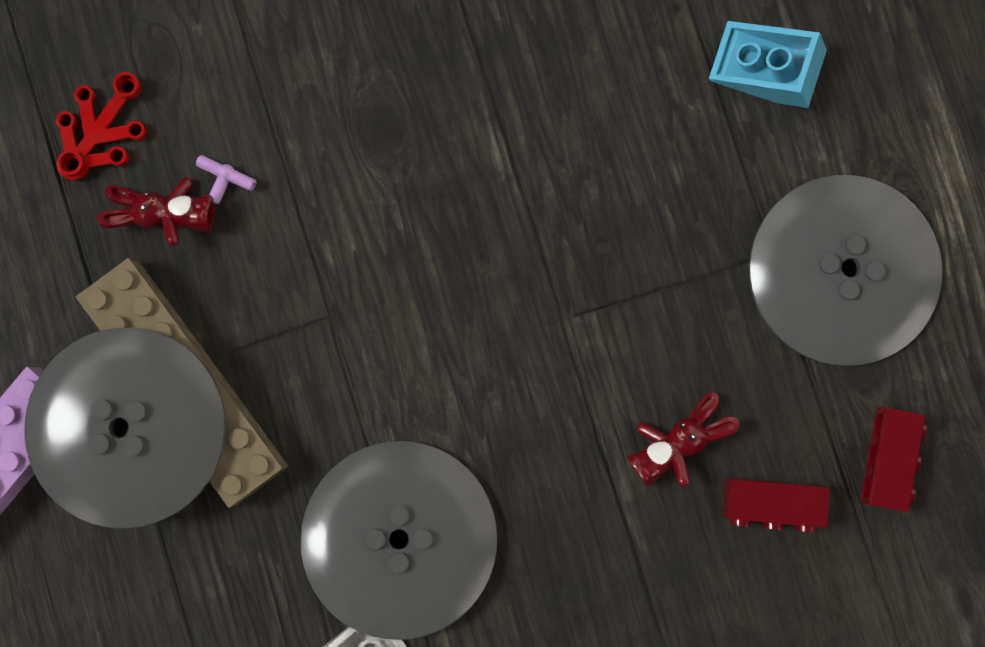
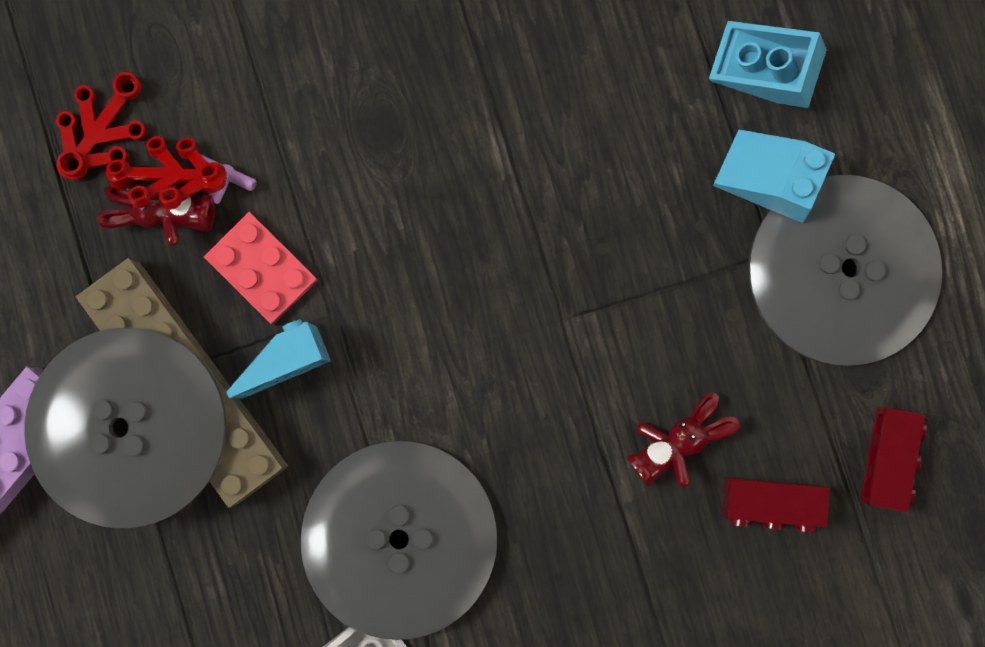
(205, 176): none -> red plant
(260, 268): none -> coral plate
(283, 358): none -> medium azure slope
(775, 172): none -> medium azure slope

